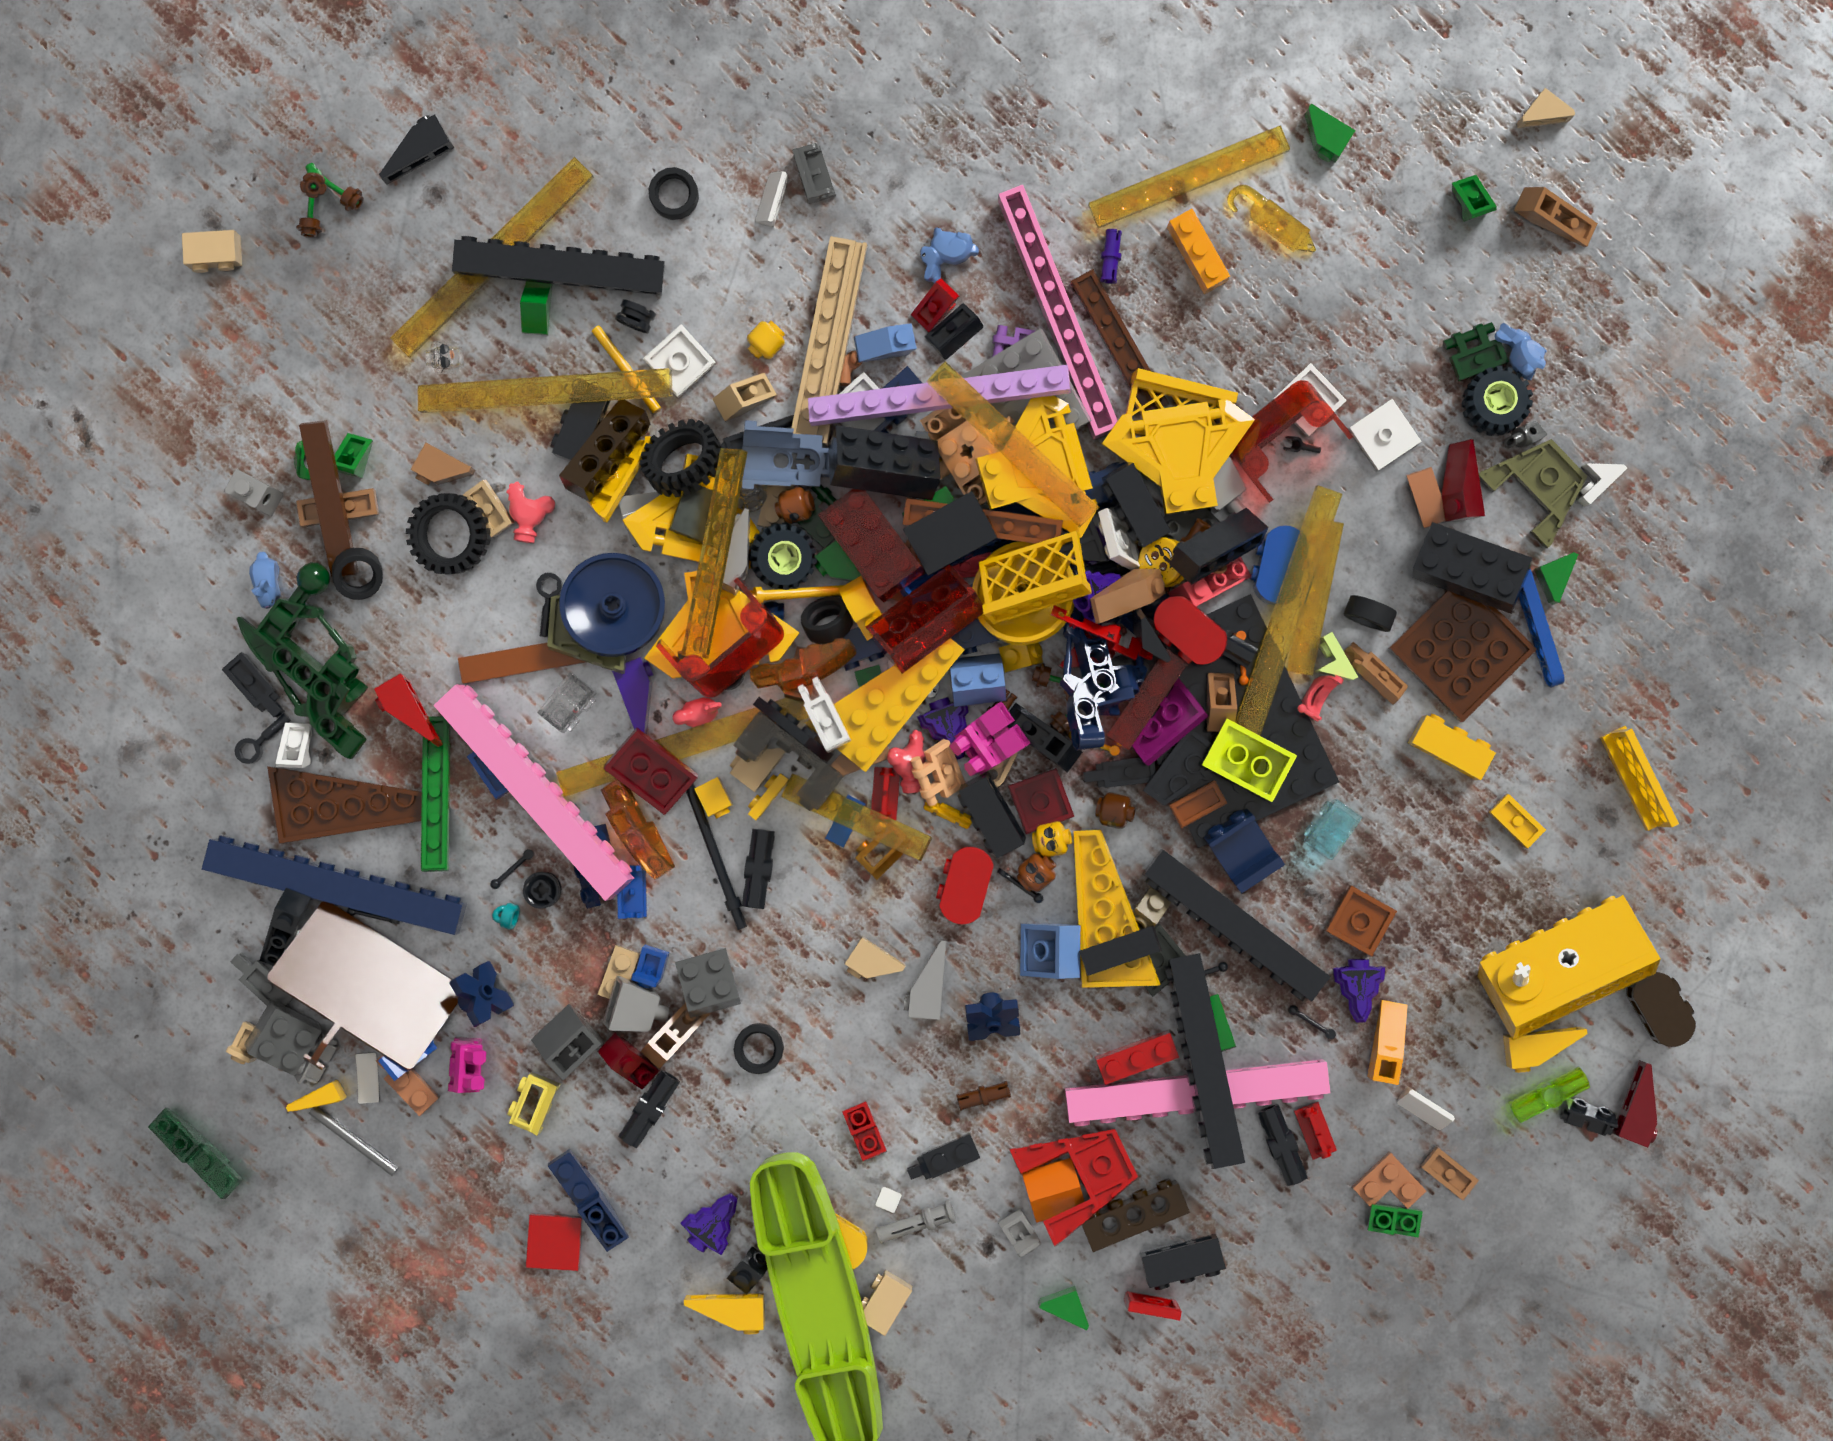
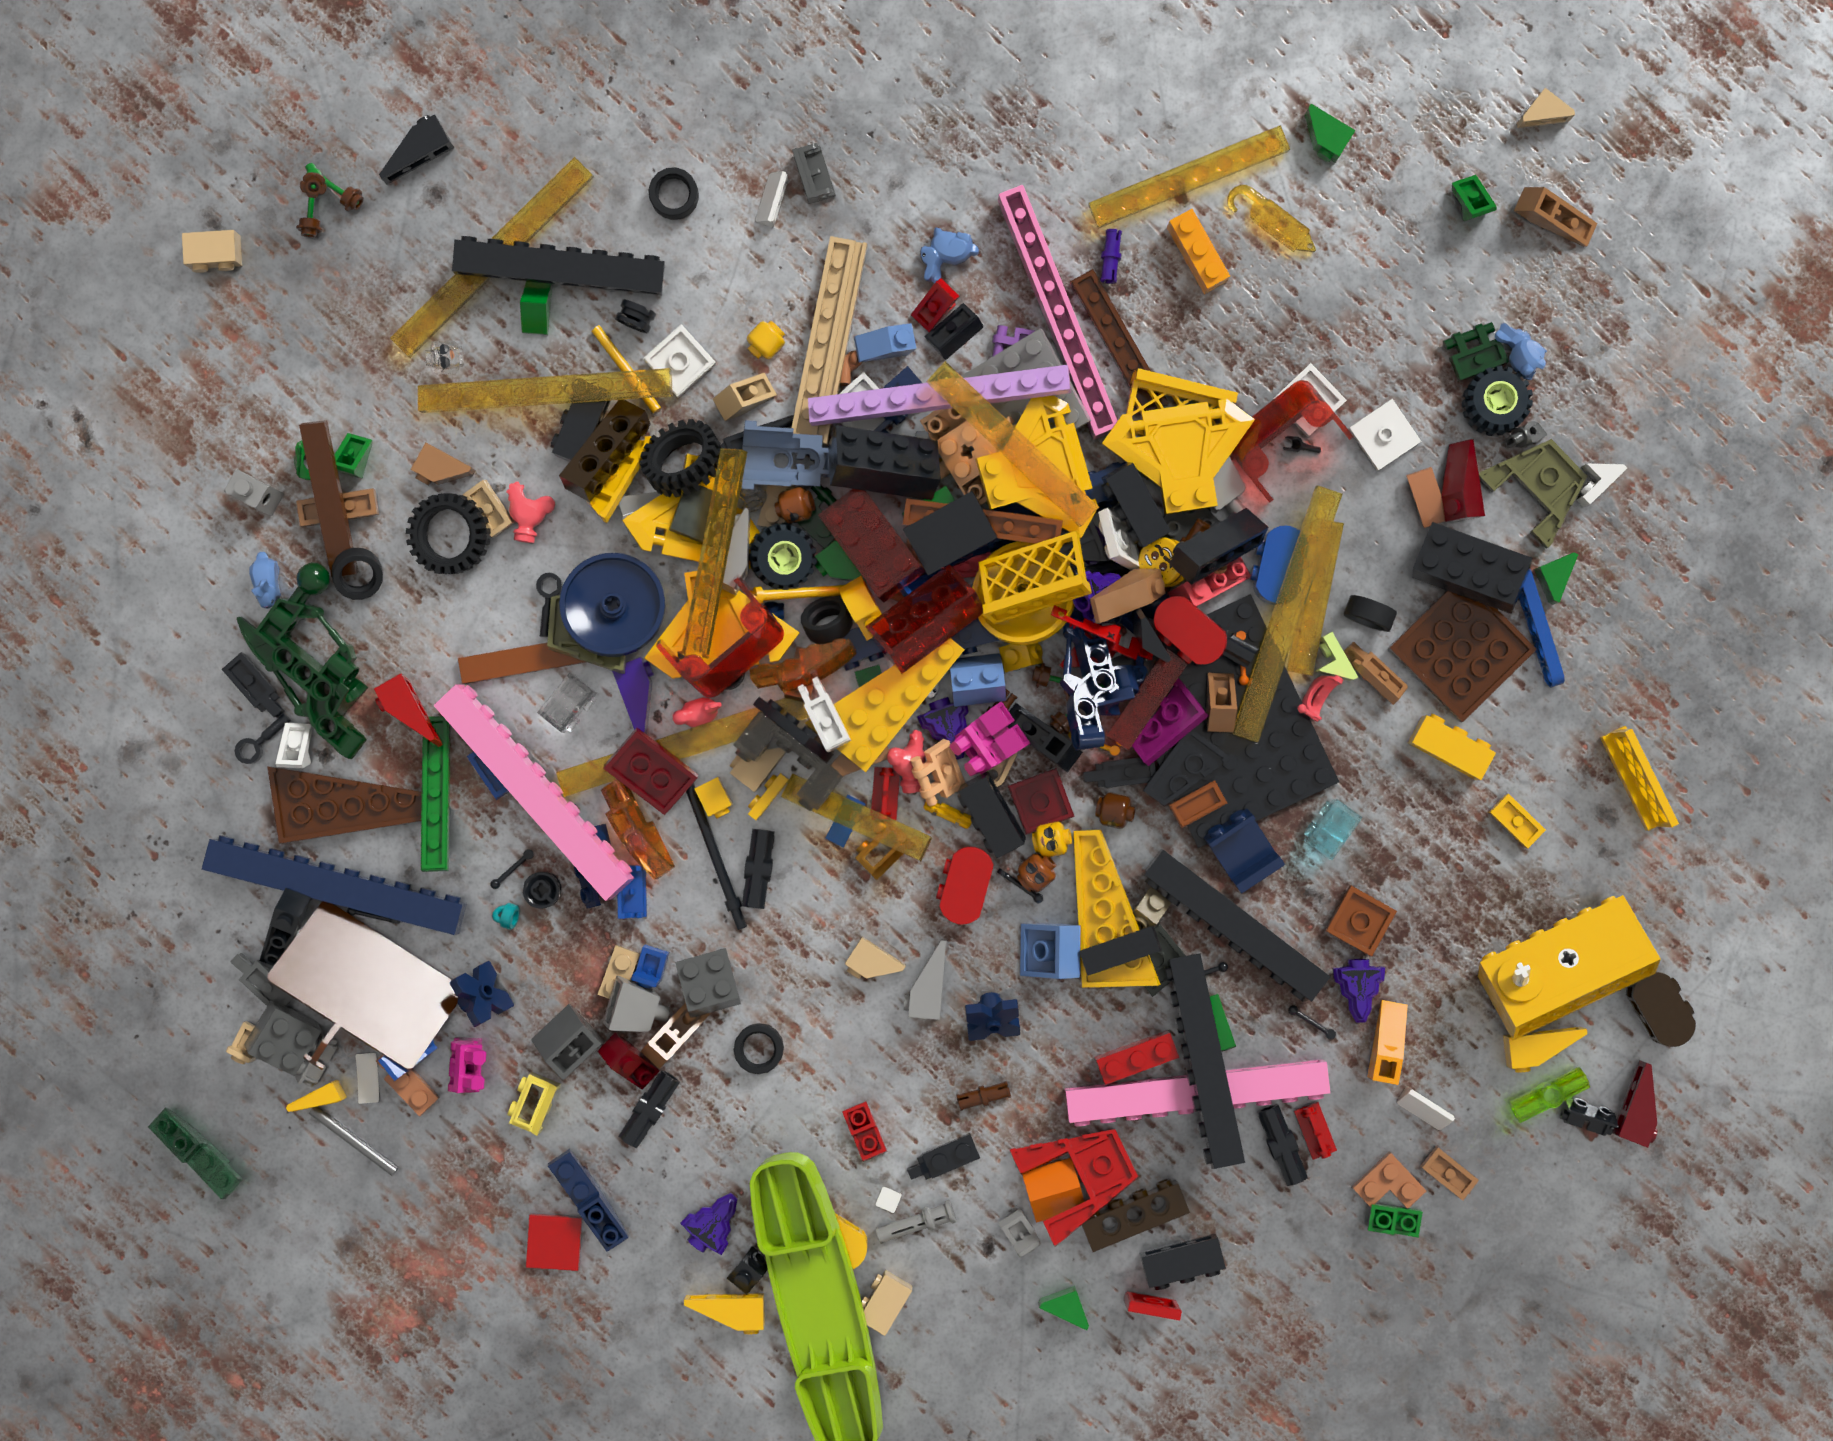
(1249, 760): neon yellow slope -> none

